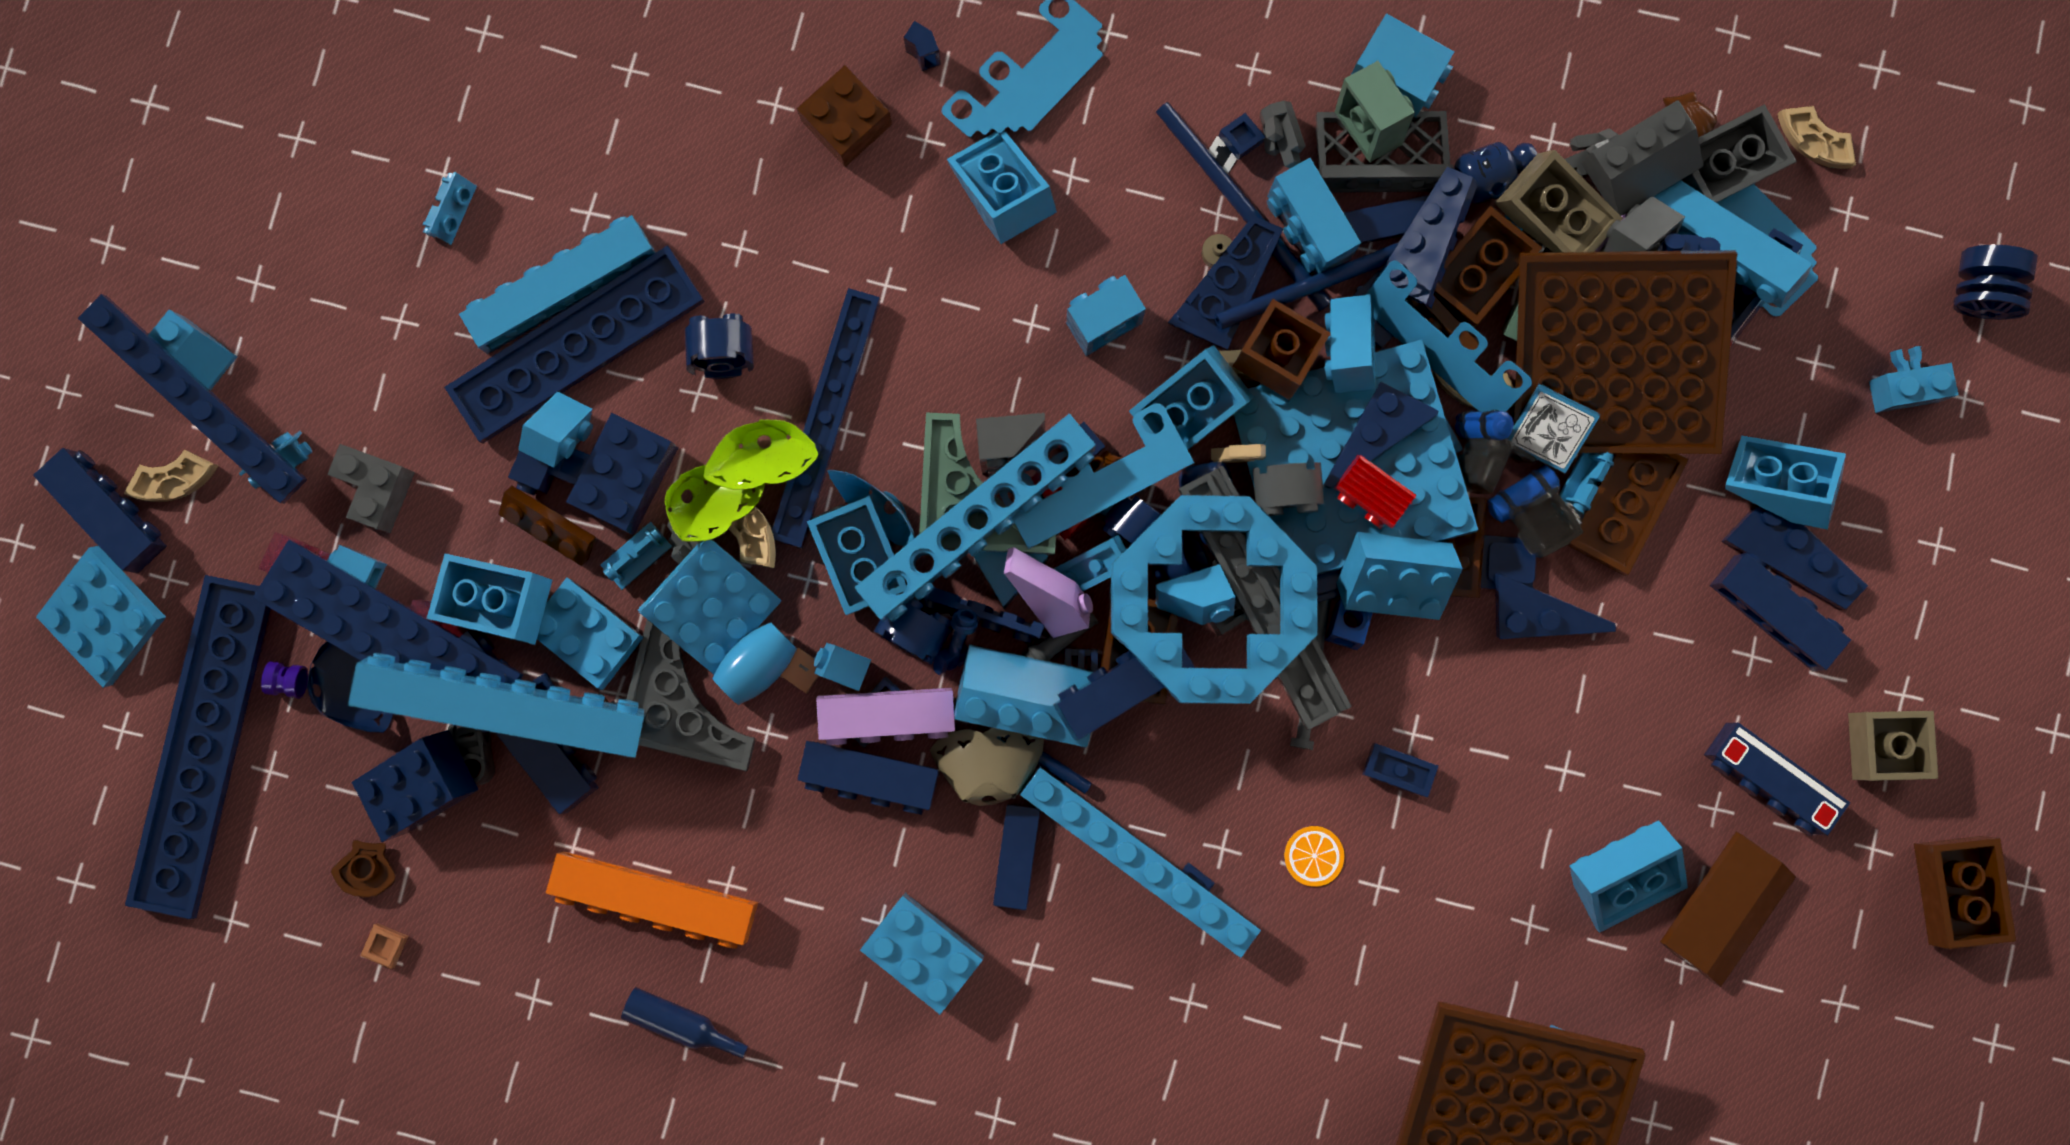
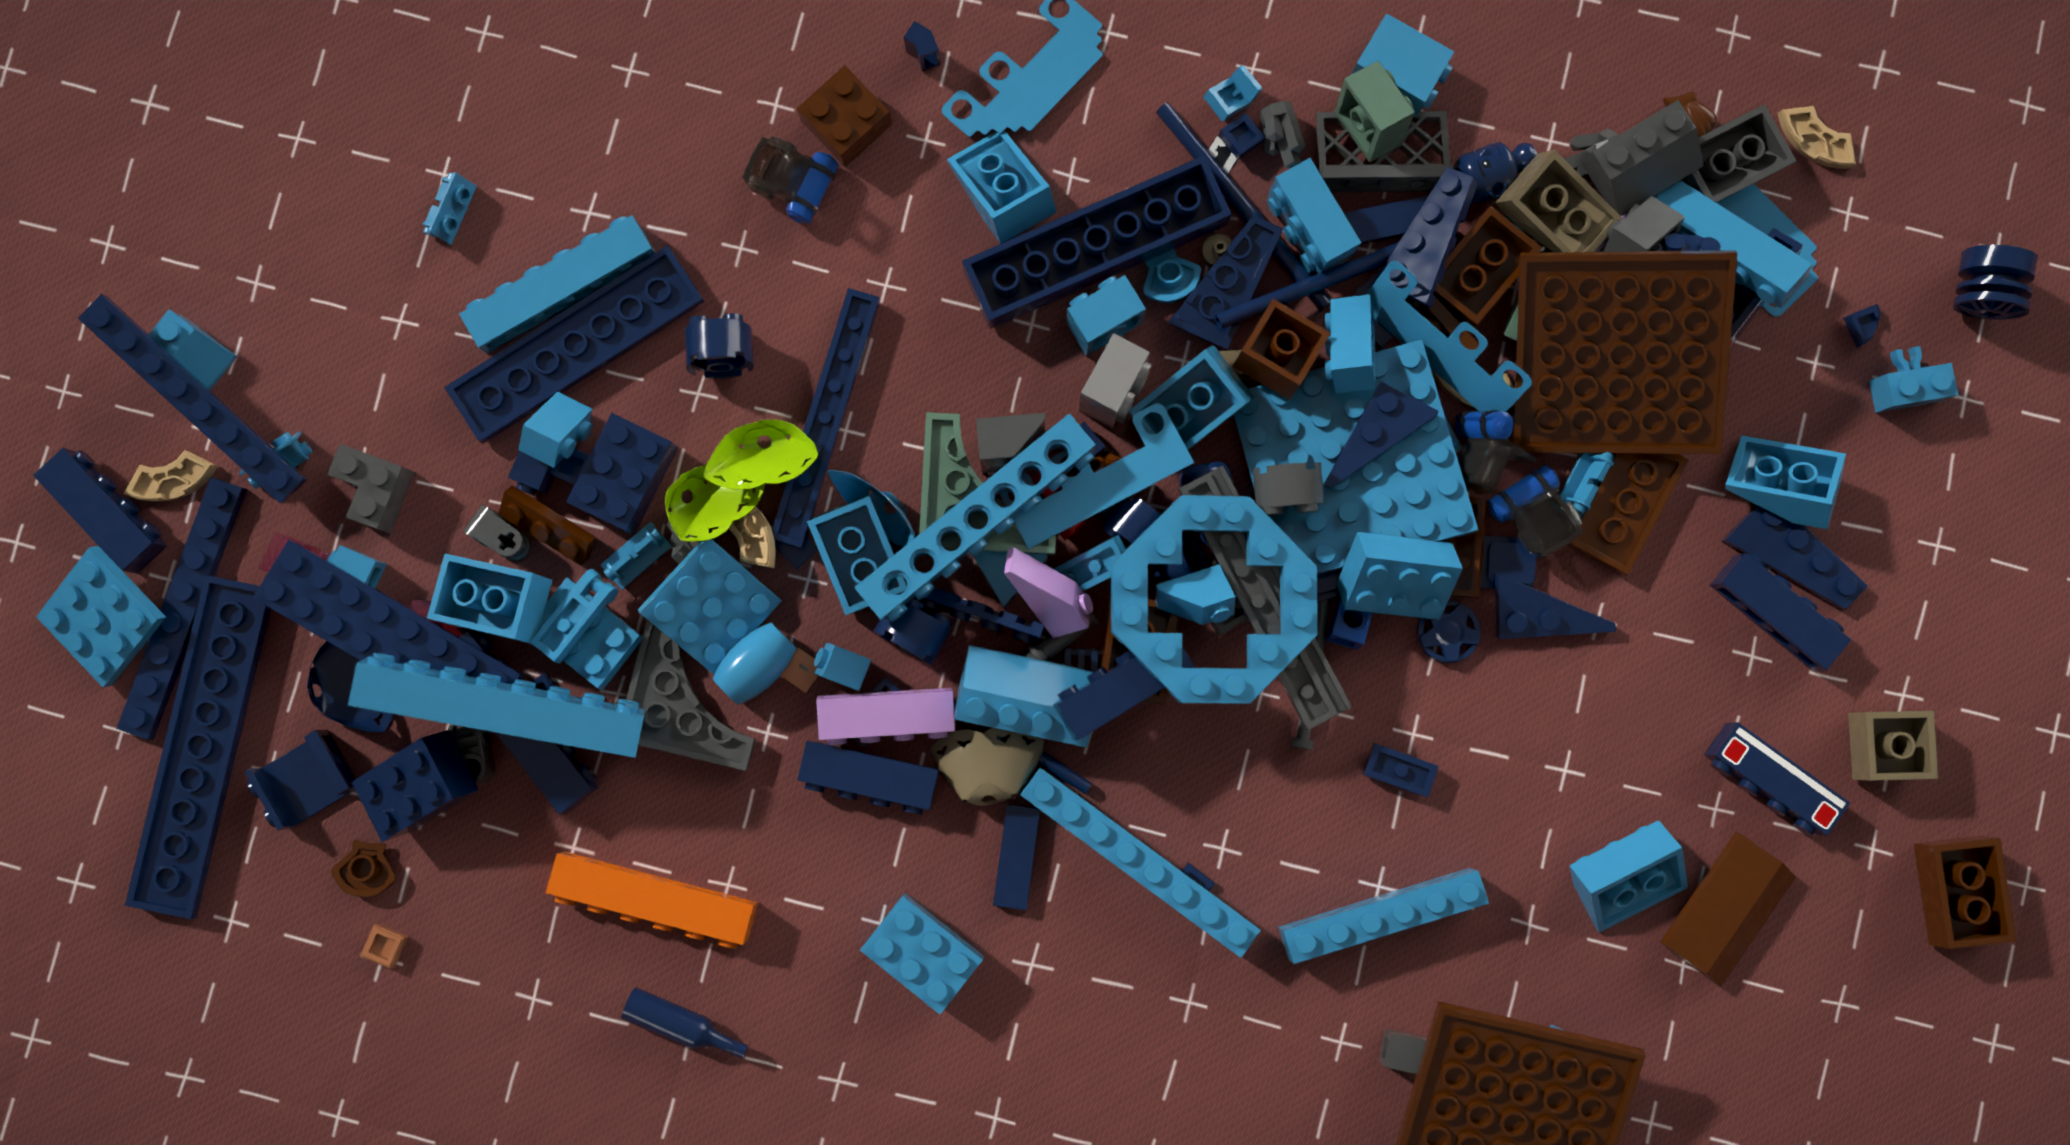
(170, 640): none -> dark blue plate
(282, 679): dark purple wheel -> none
(302, 781): none -> dark blue panel
(495, 533): none -> dark grey piece
(573, 616): none -> dark azure plate
(795, 178): none -> clear smoke piece
(795, 555): none -> dark blue sticker
(964, 623): dark blue hinge -> none
(1096, 242): none -> dark blue brick
(1115, 382): none -> light grey brick
(1170, 278): none -> dark azure animal
(1233, 94): none -> dark azure bracket
(1239, 453): tan tile -> none
(1314, 856): light orange sticker -> none
(1374, 492): red brick -> none
(1383, 915): none -> dark azure brick
(1401, 1050): none -> dark grey brick
(1450, 634): none -> dark blue wheel
(1553, 428): tile -> none
(1863, 324): none -> dark blue tile

